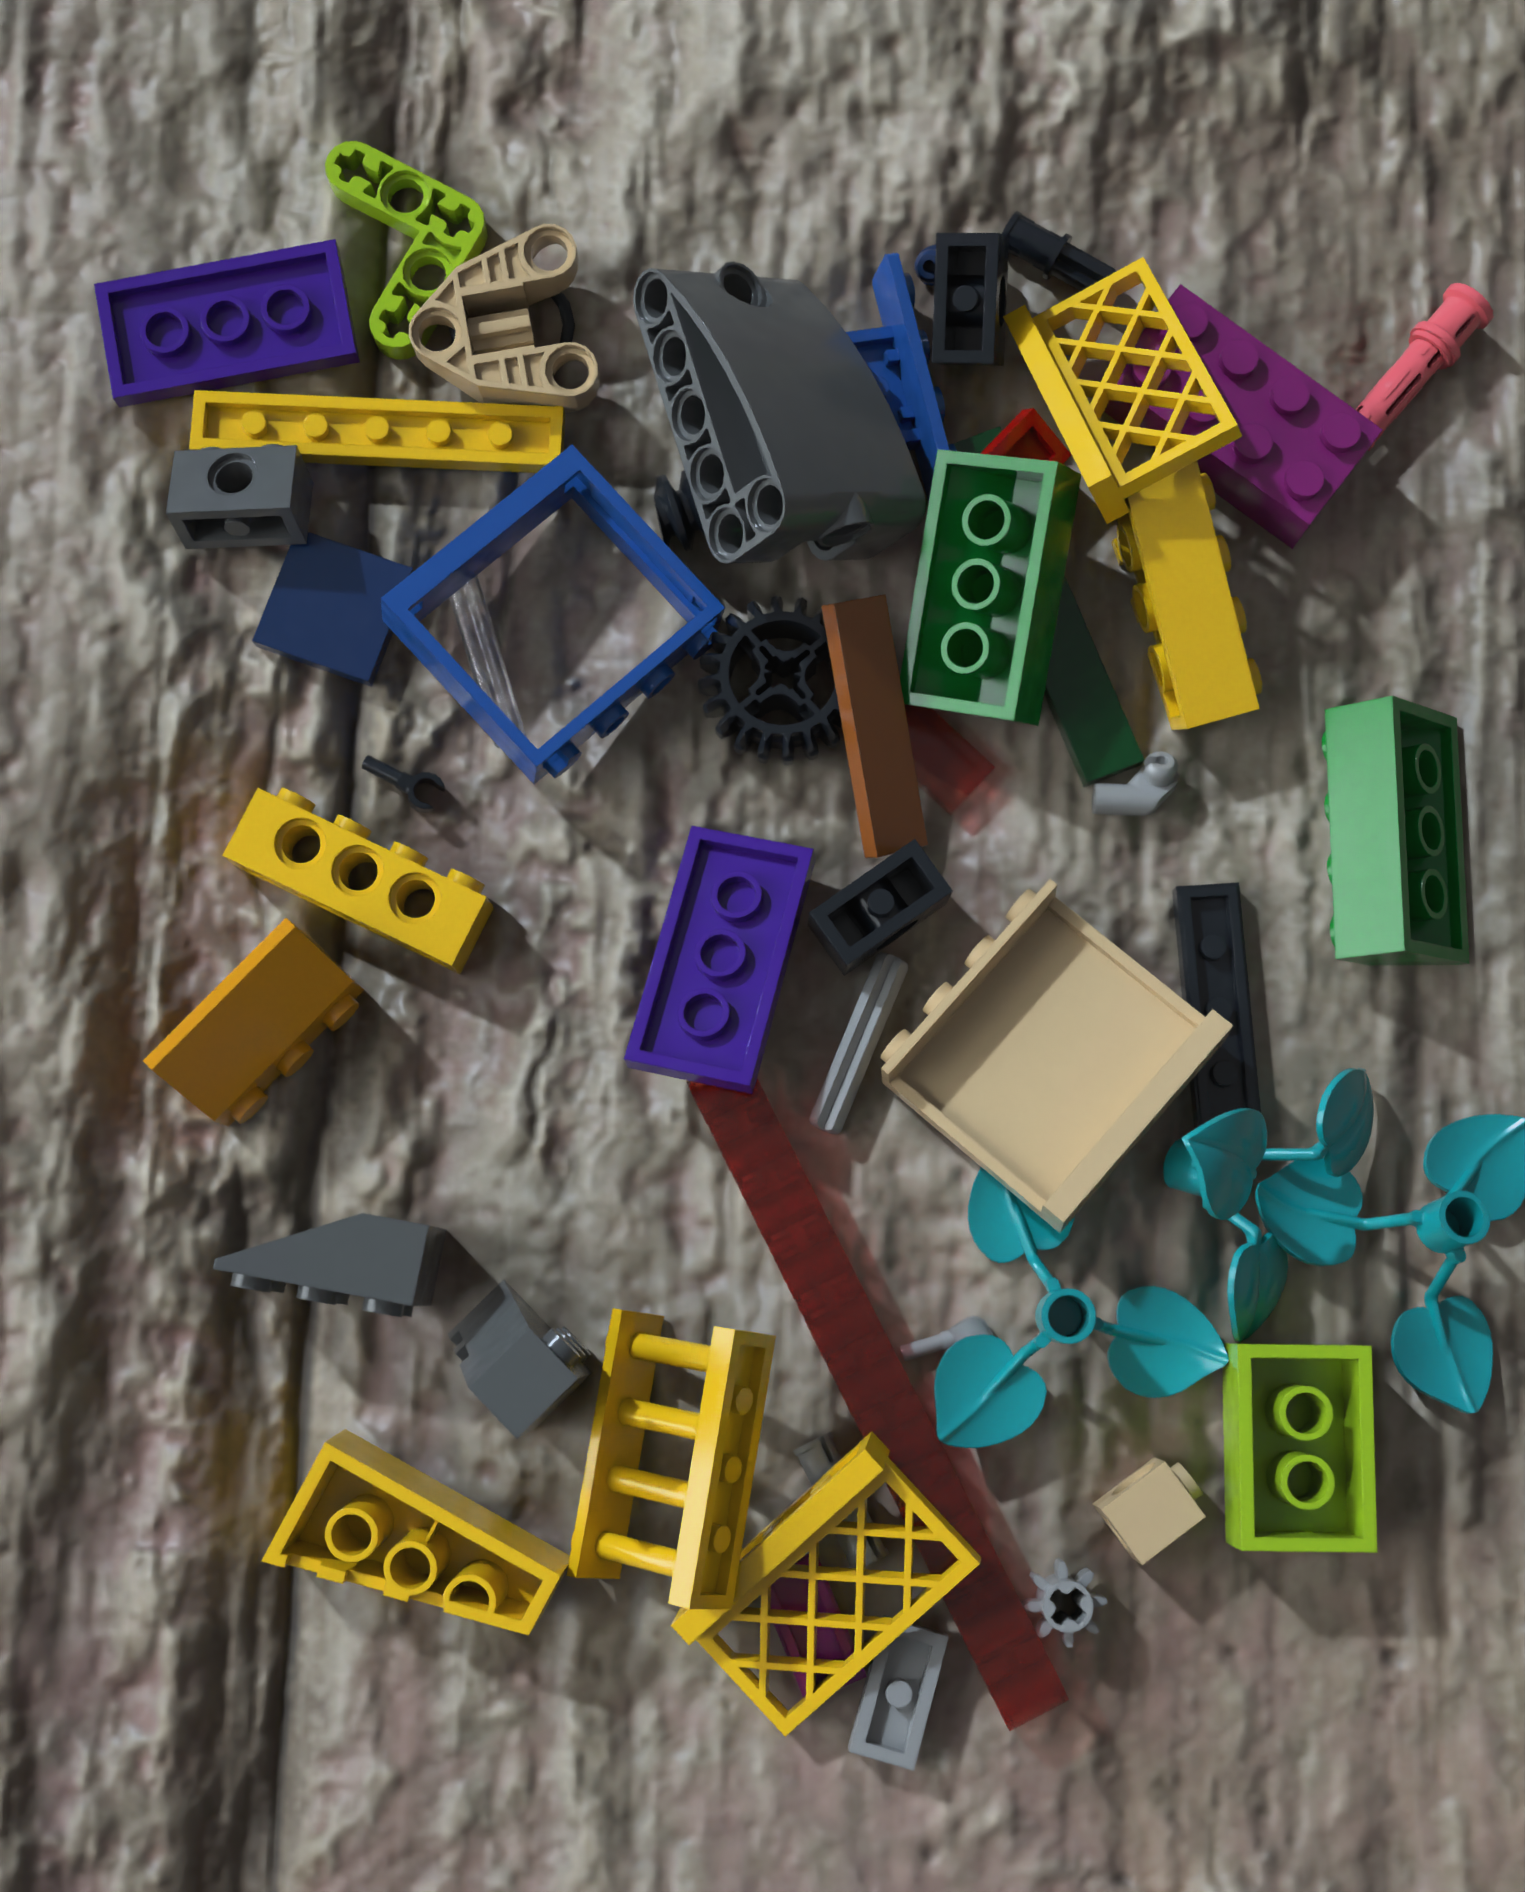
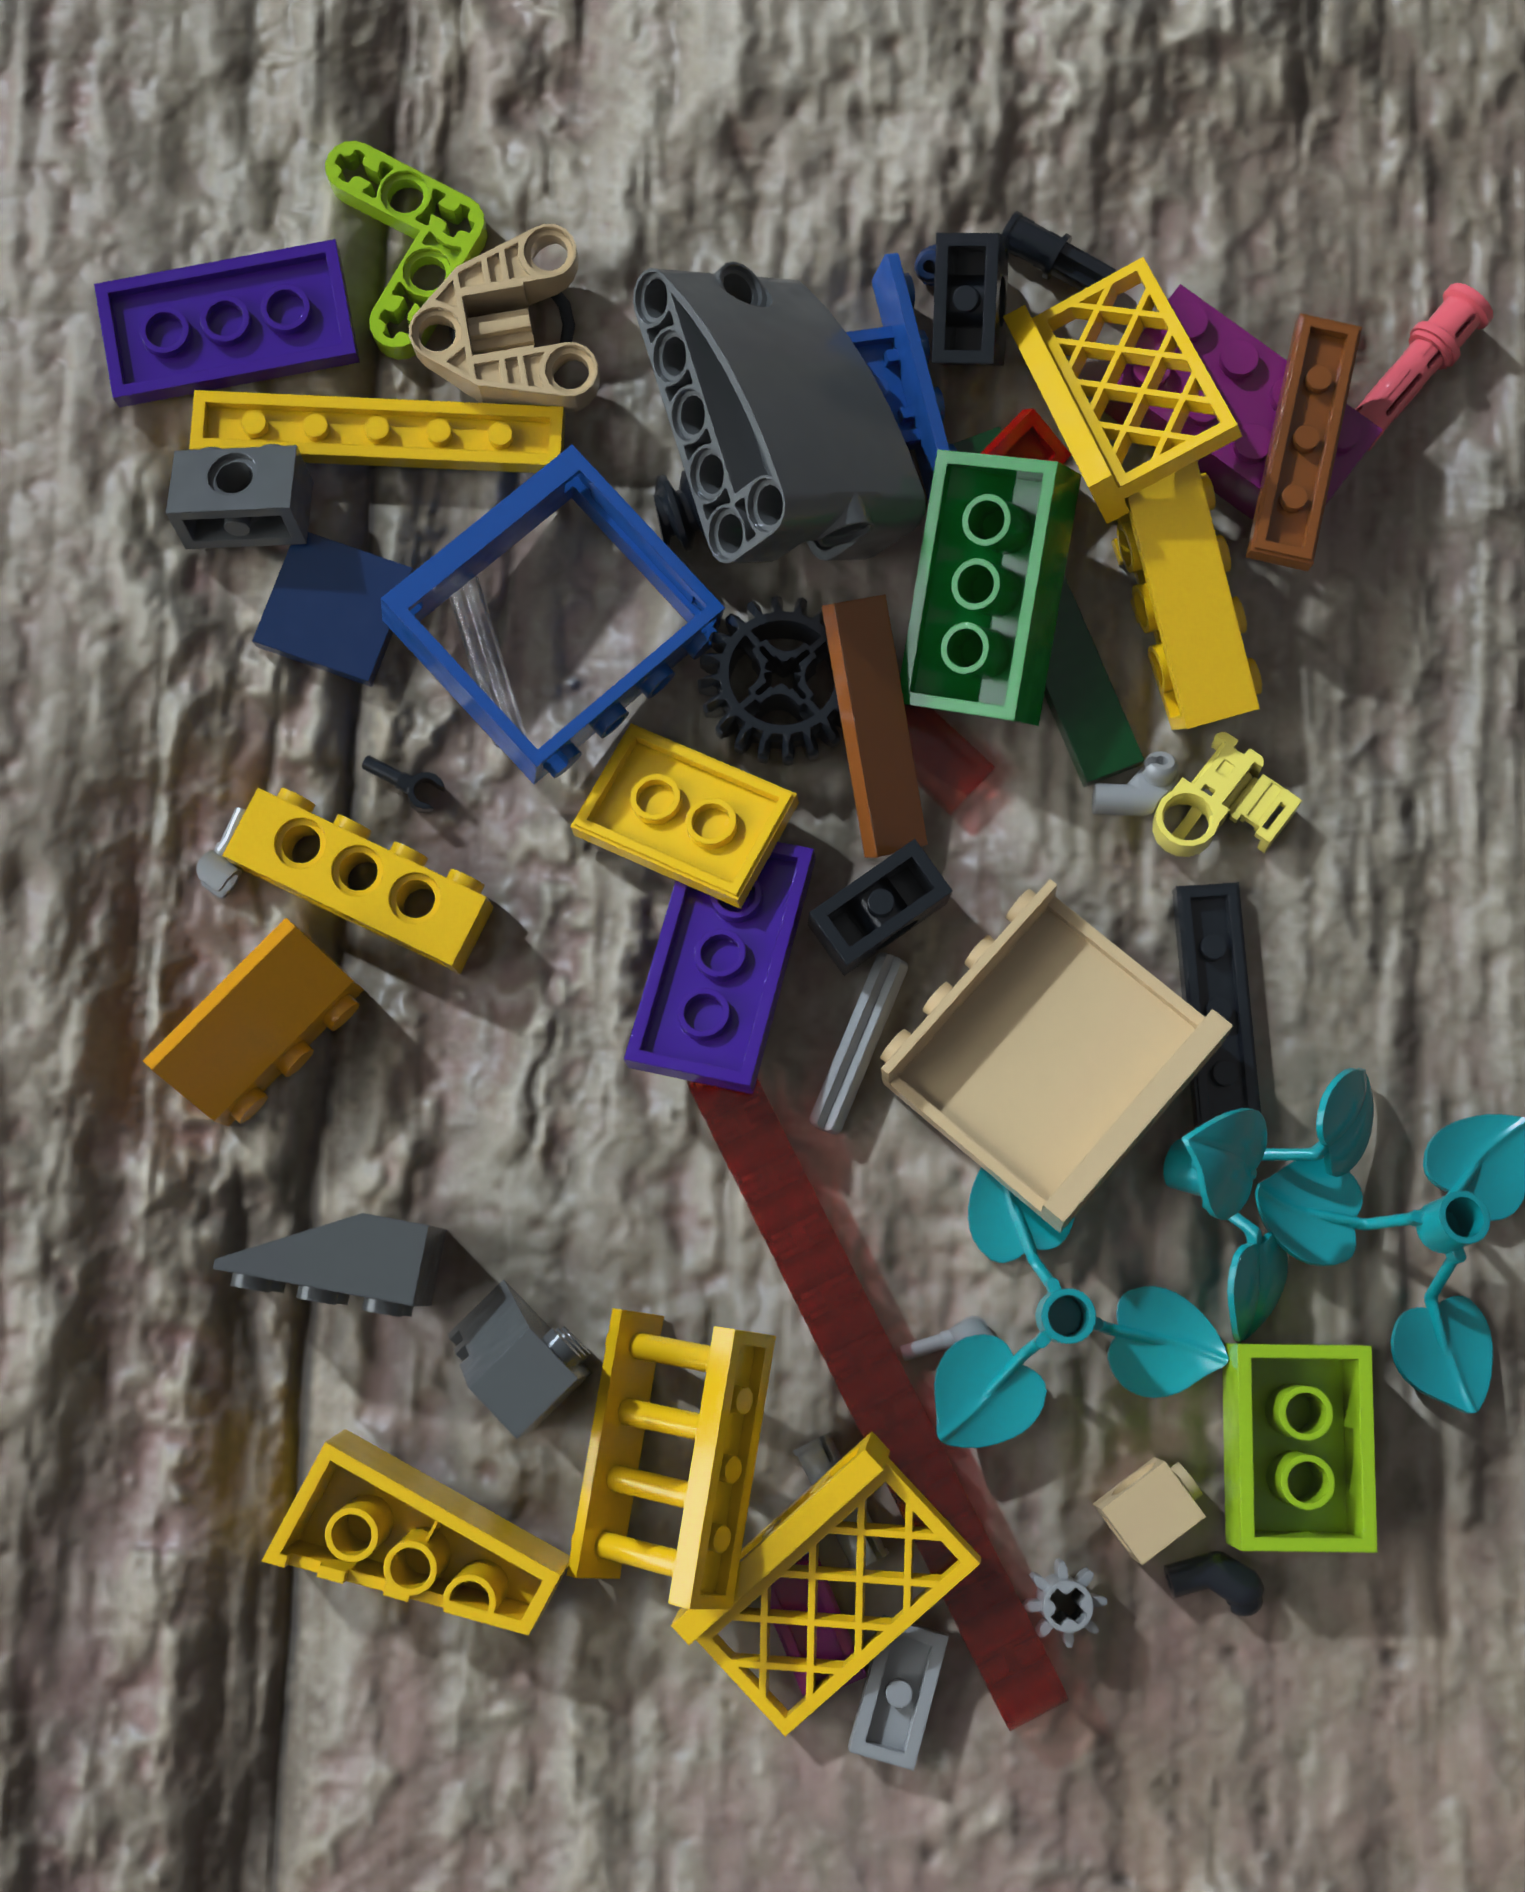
(216, 871): none -> light grey hand
(685, 815): none -> yellow tile
(1221, 1574): none -> black arm
(1234, 792): none -> light yellow piece
(1304, 442): none -> dark orange tile
(1395, 834): green slope -> none

